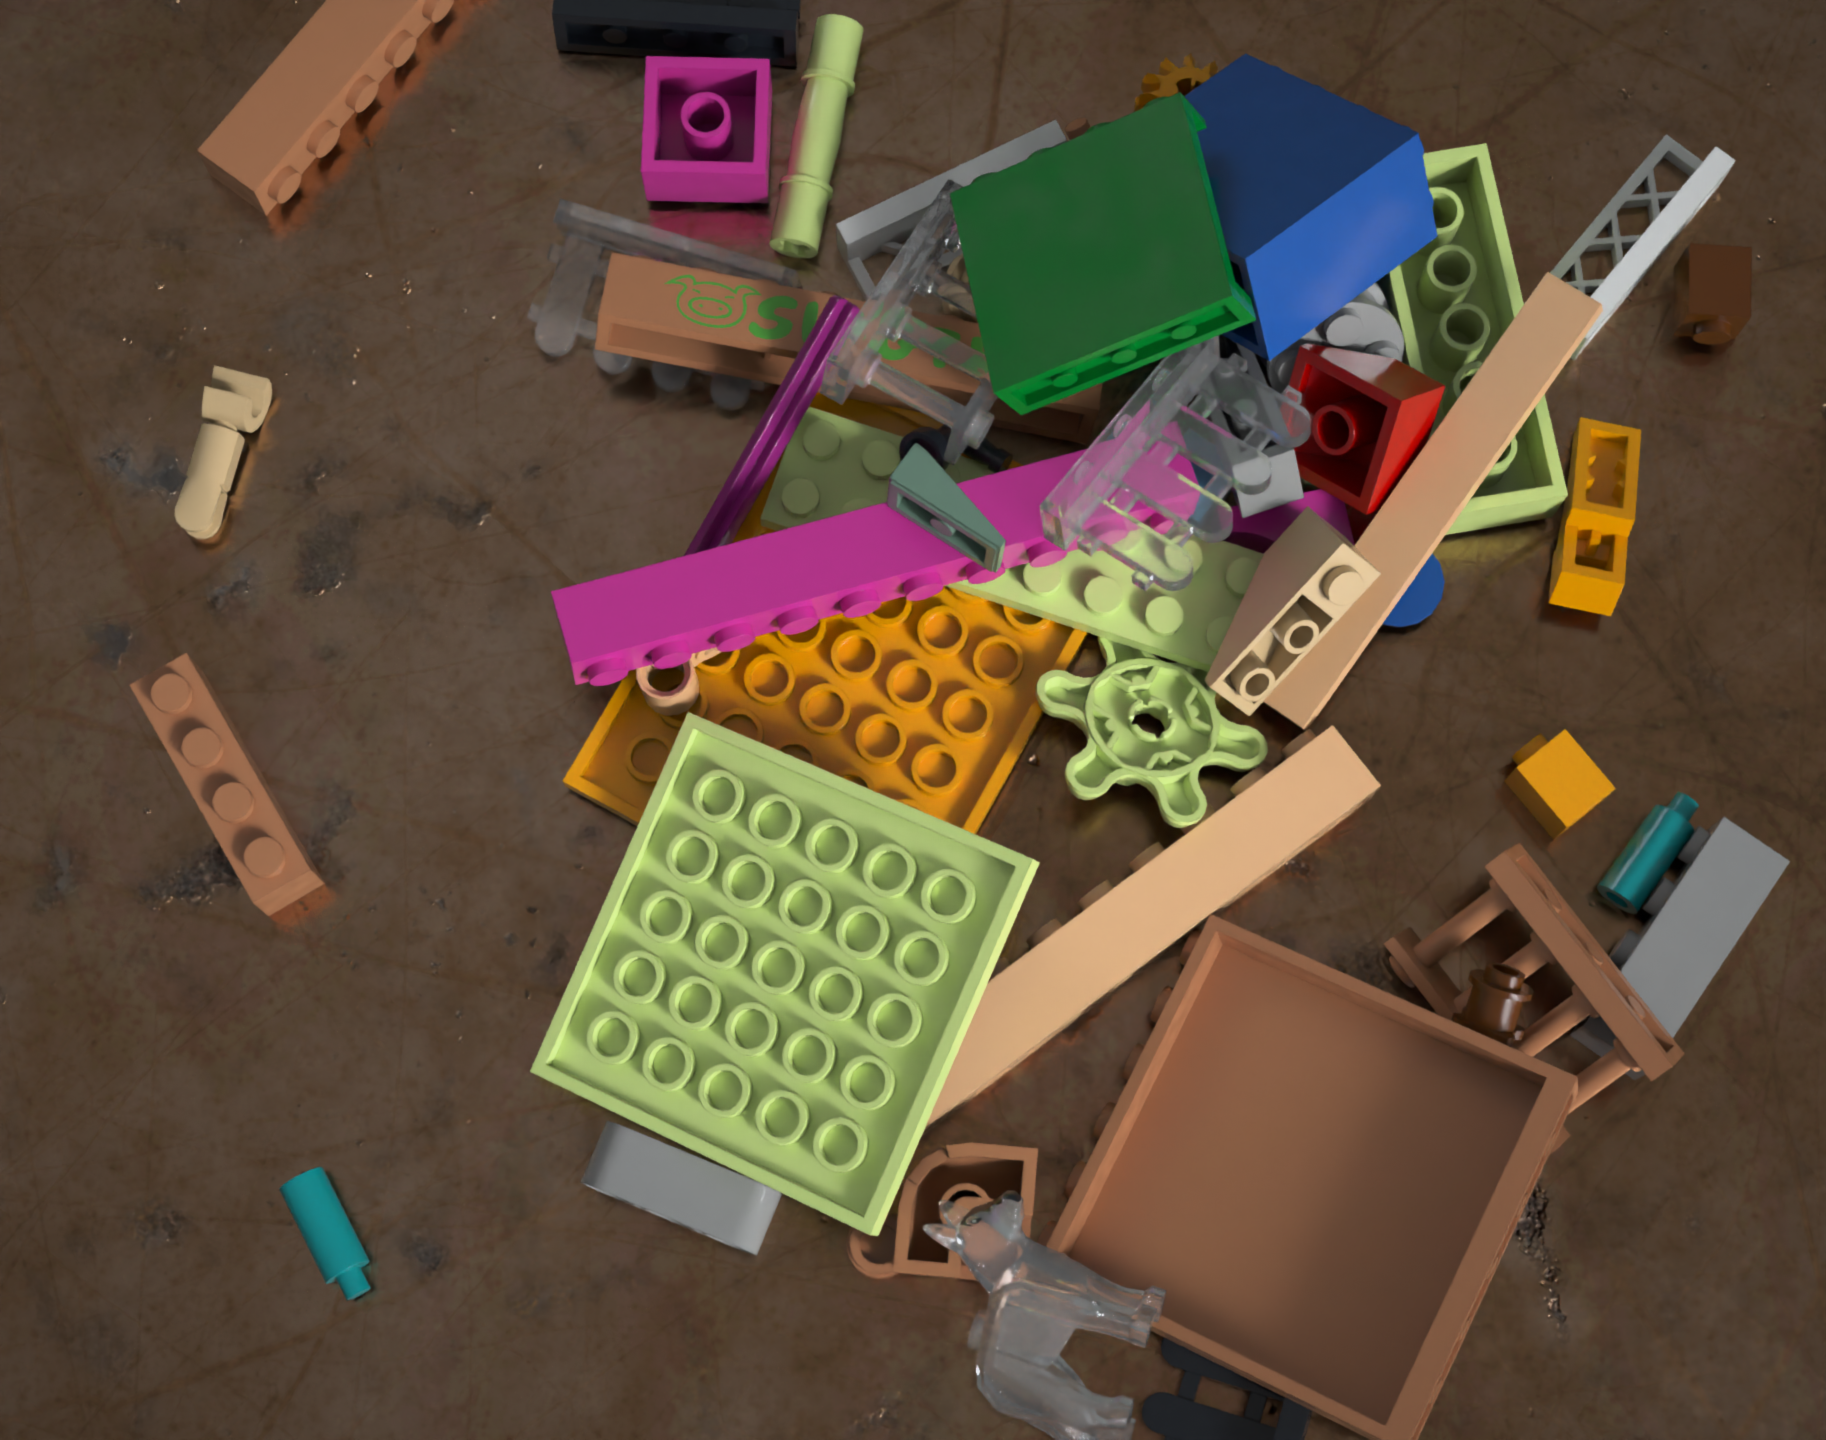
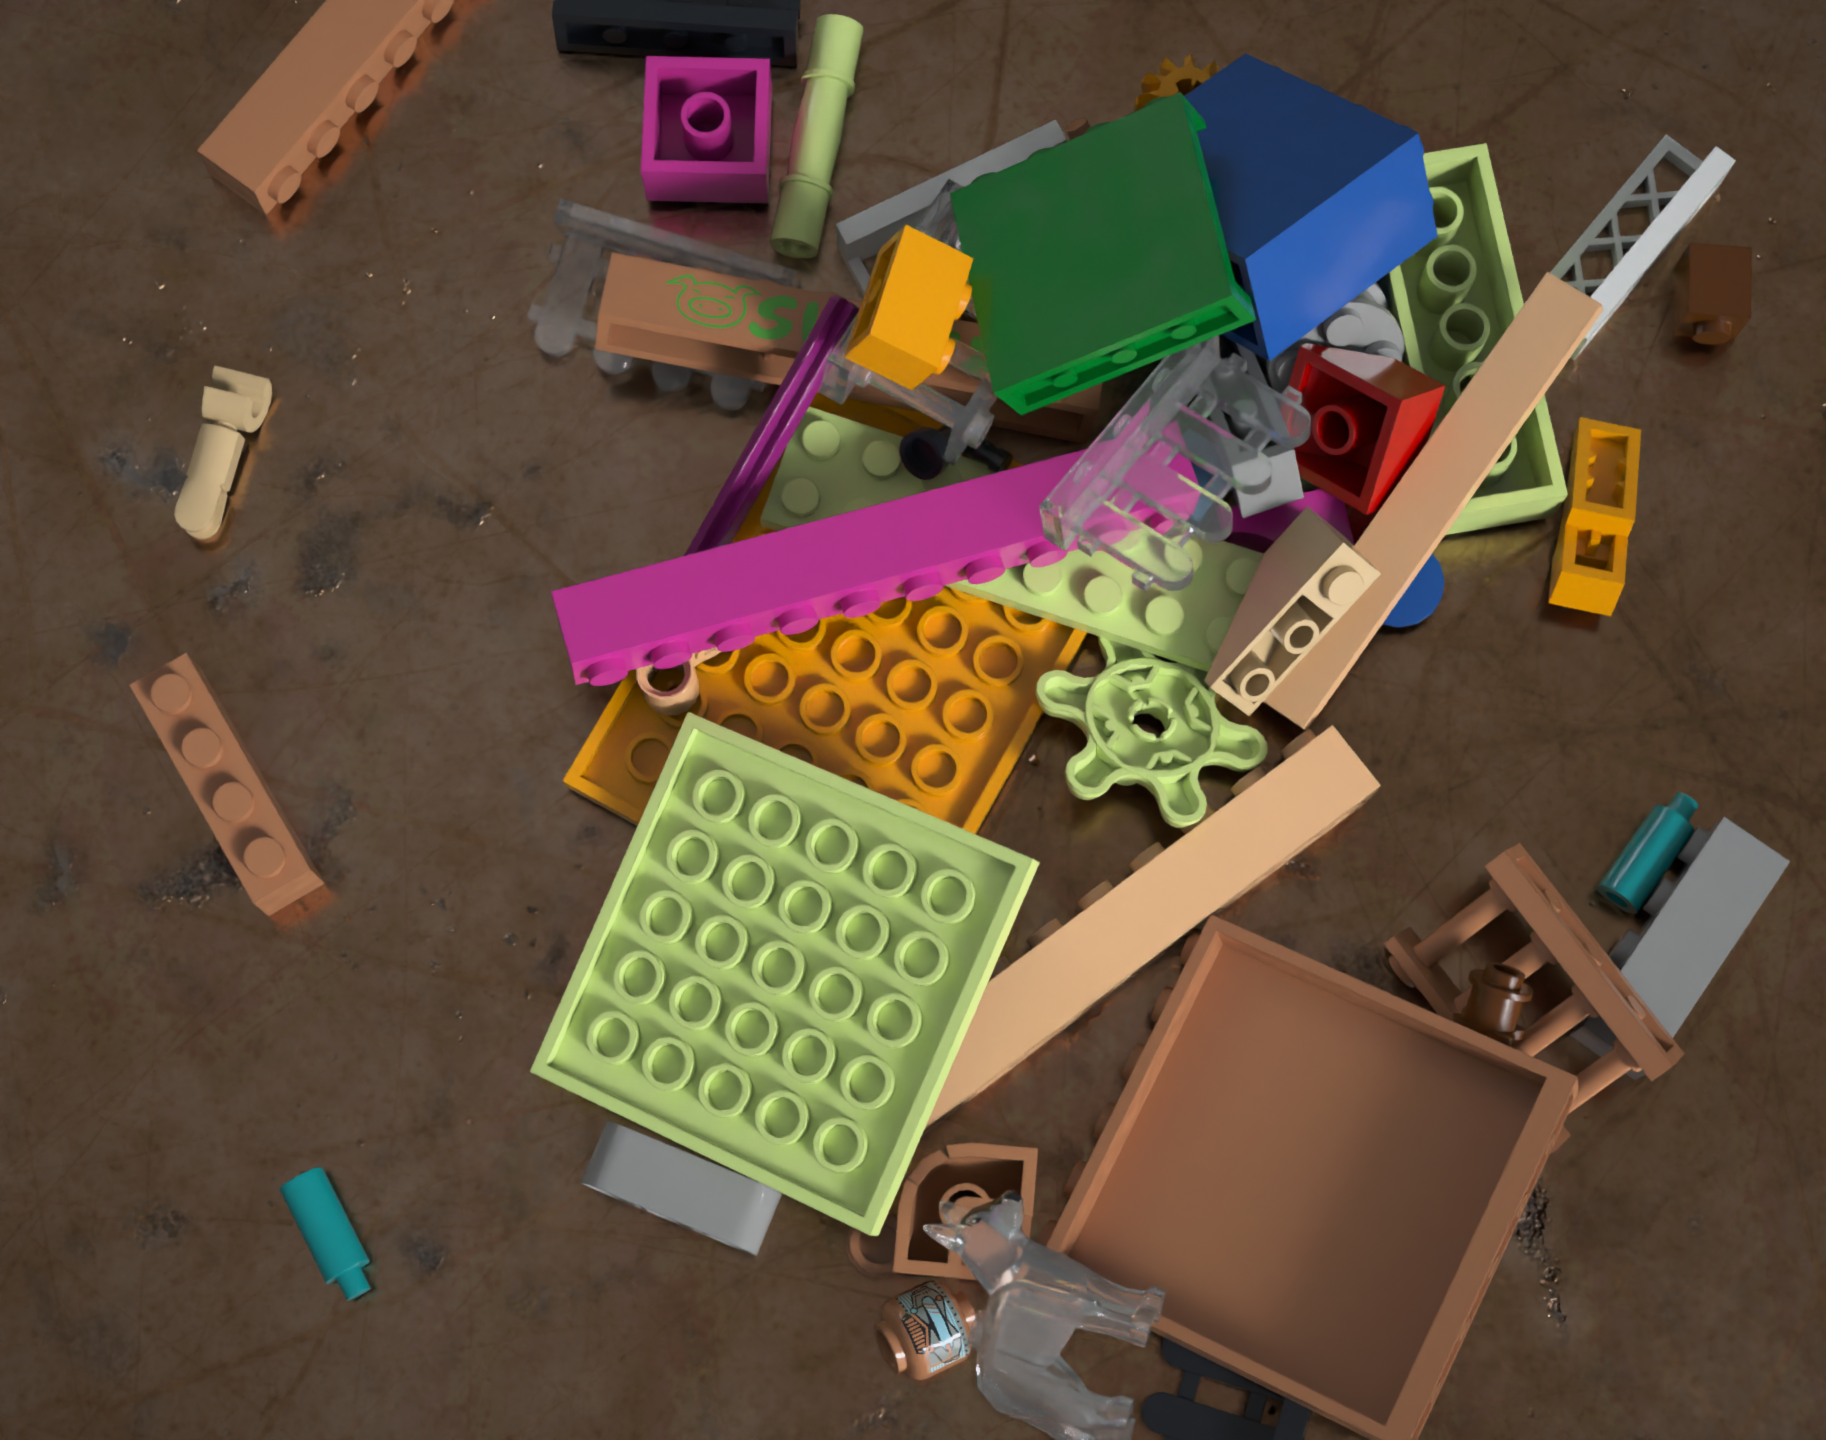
(910, 308): none -> light orange brick
(925, 1330): none -> head
(934, 502): sand green slope -> none
(1557, 781): light orange brick -> none

